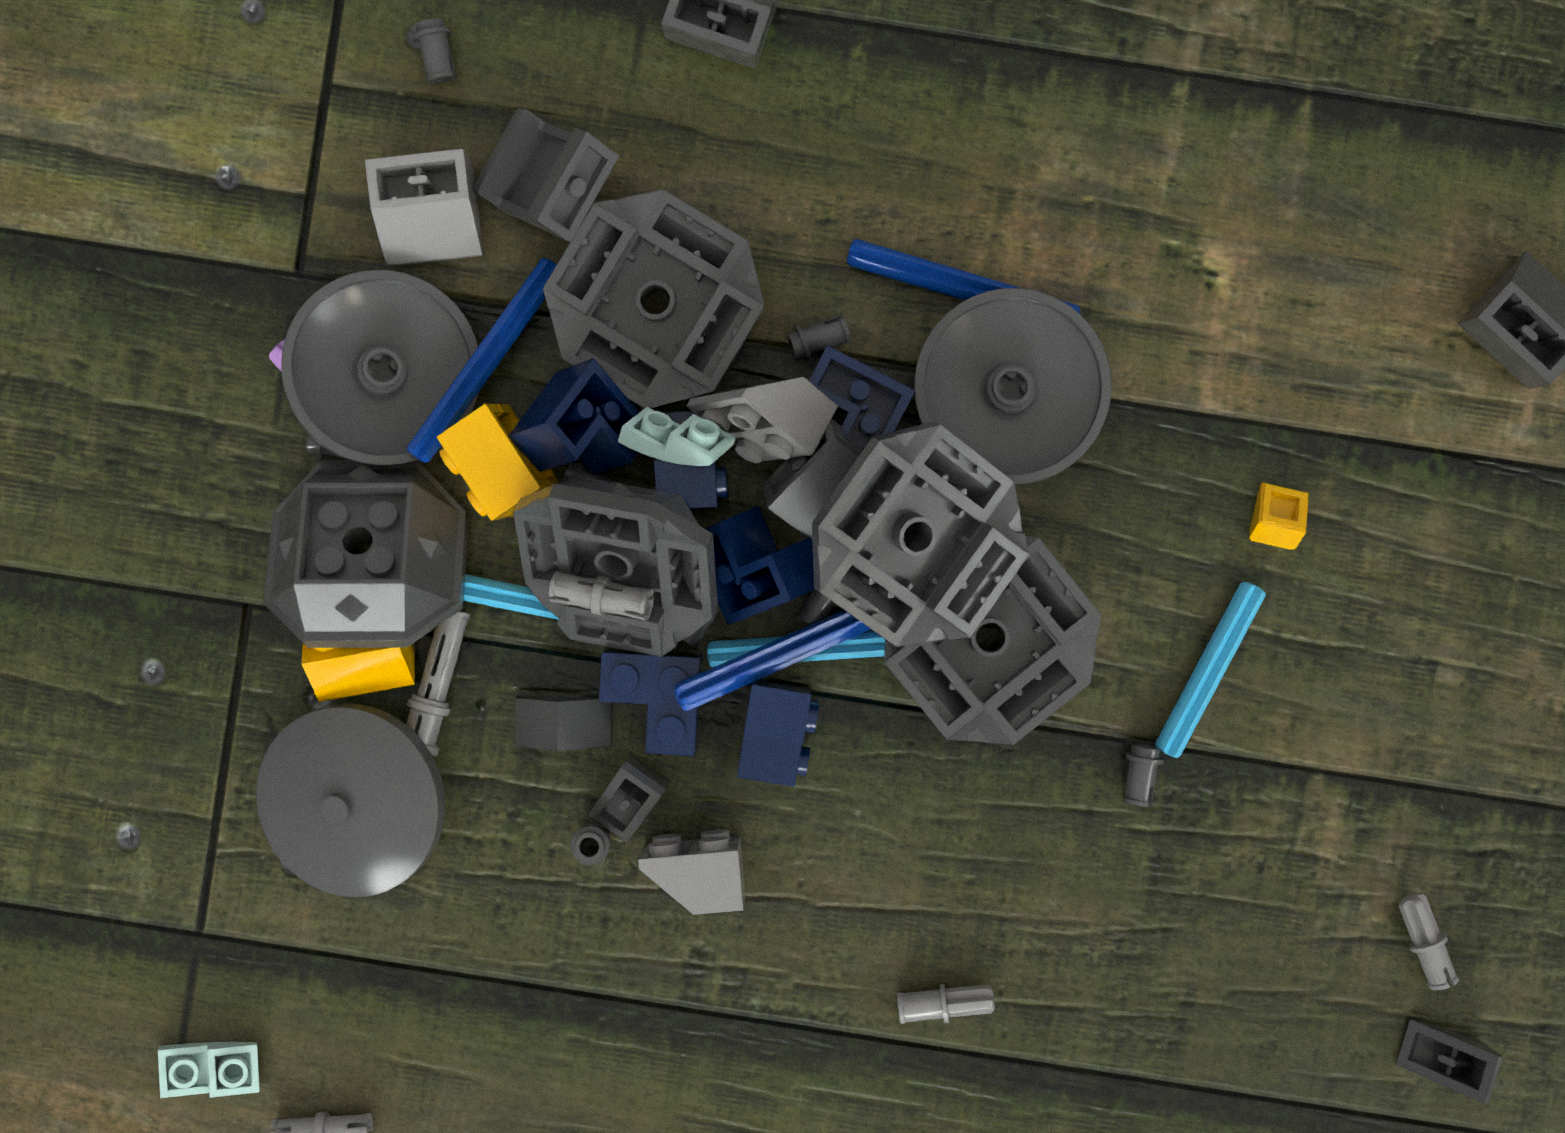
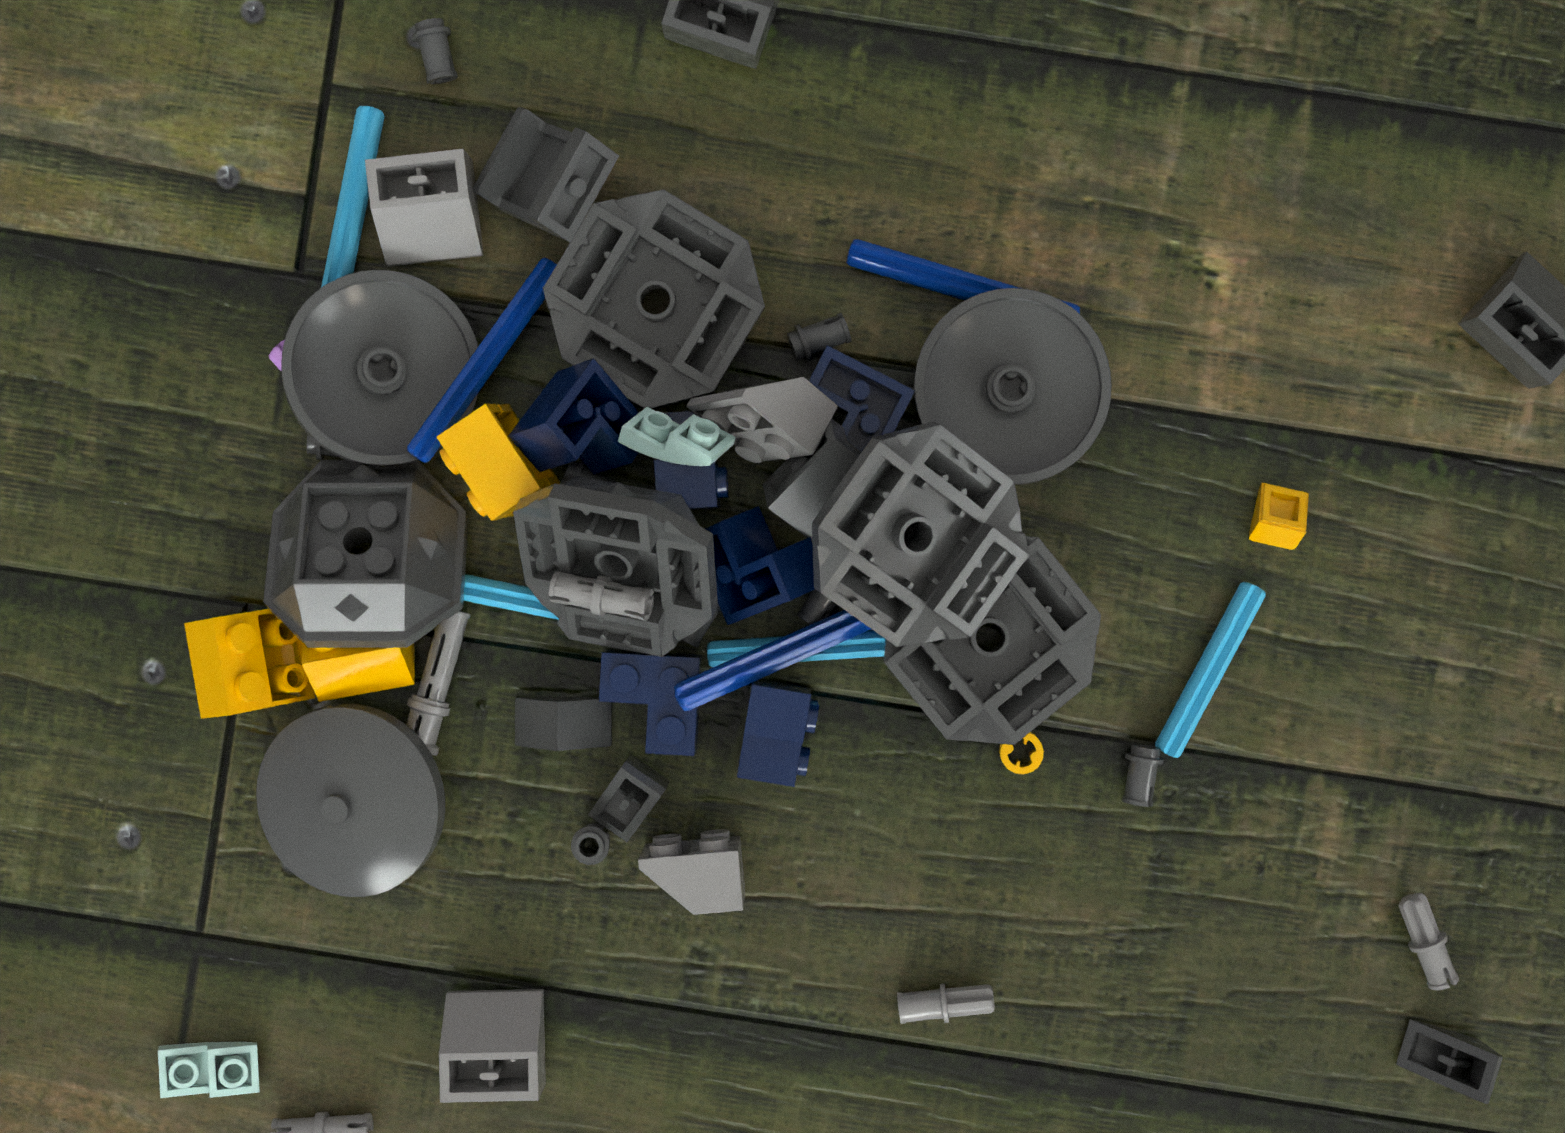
(245, 663): none -> yellow slope
(353, 194): none -> medium azure axle
(492, 1046): none -> light grey slope
(1035, 756): none -> yellow bush

